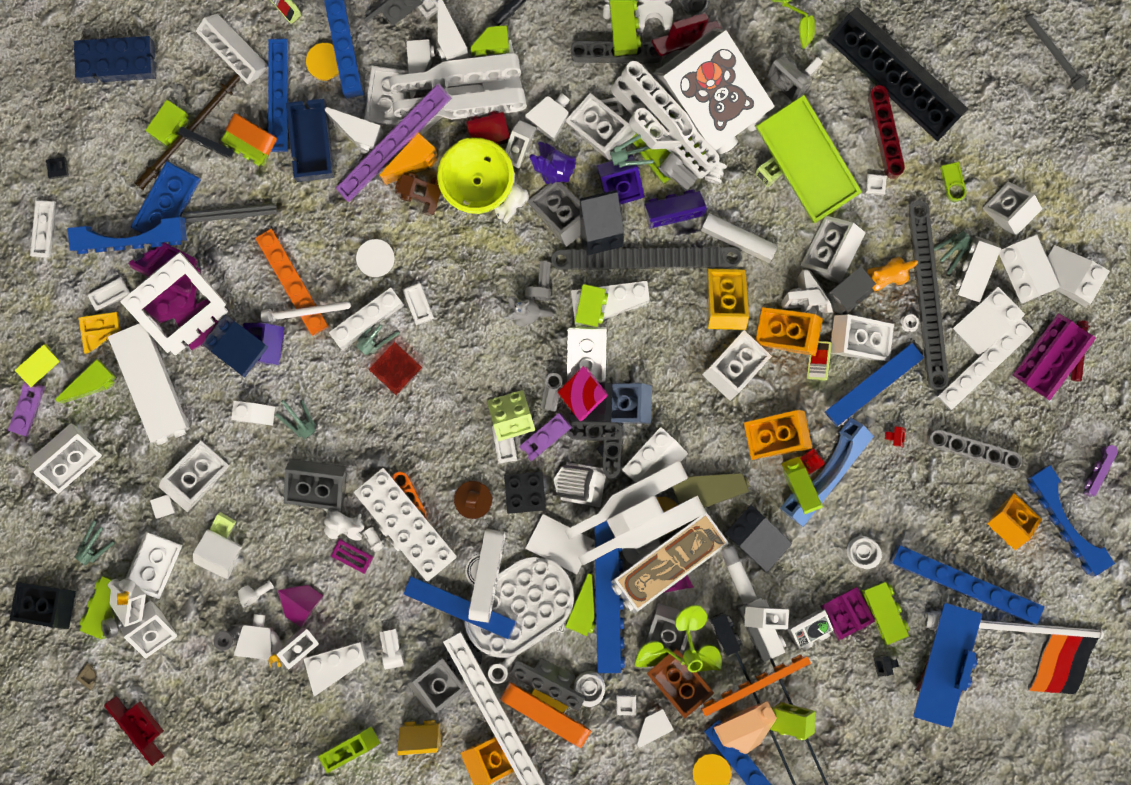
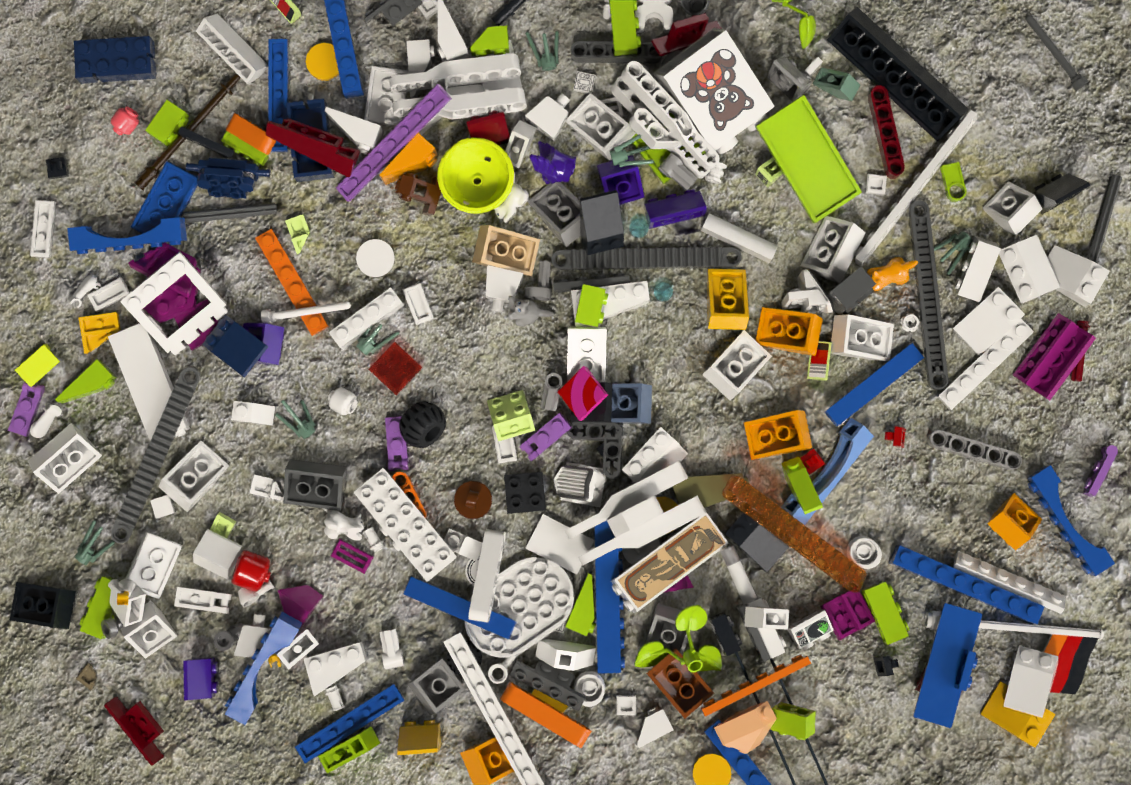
(42, 425): none -> white piece
(88, 284): none -> white piece
(124, 121): none -> coral head
(155, 454): none -> dark grey gear
(200, 678): none -> dark purple slope
(202, 600): none -> white plate
(227, 176): none -> dark blue piece
(251, 571): none -> red head
(265, 487): none -> white slope
(281, 636): none -> arch
(298, 230): none -> yellowish green slope
(315, 144): none -> dark red wedge
(335, 698): none -> white pin
(342, 401): none -> white head
(349, 723): none -> blue plate
(395, 445): none -> medium lavender plate
(422, 424): none -> black wheel
(463, 544): none -> white slope
(500, 285): none -> white torso
(505, 249): none -> tan slope
(548, 61): none -> sand green plant
(564, 286): none -> dark grey plate
(565, 654): none -> white slope
(584, 82): none -> white tile
(638, 228): none -> clear light blue tile
(663, 292): none -> clear light blue tile
(794, 533): none -> clear orange beam
(837, 83): none -> sand green slope
(911, 193): none -> white plate
(1009, 582): none -> white plate
(1020, 724): none -> yellow slope
(1031, 681): none -> white slope
(1059, 191): none -> black slope
(1104, 218): none -> dark grey axle

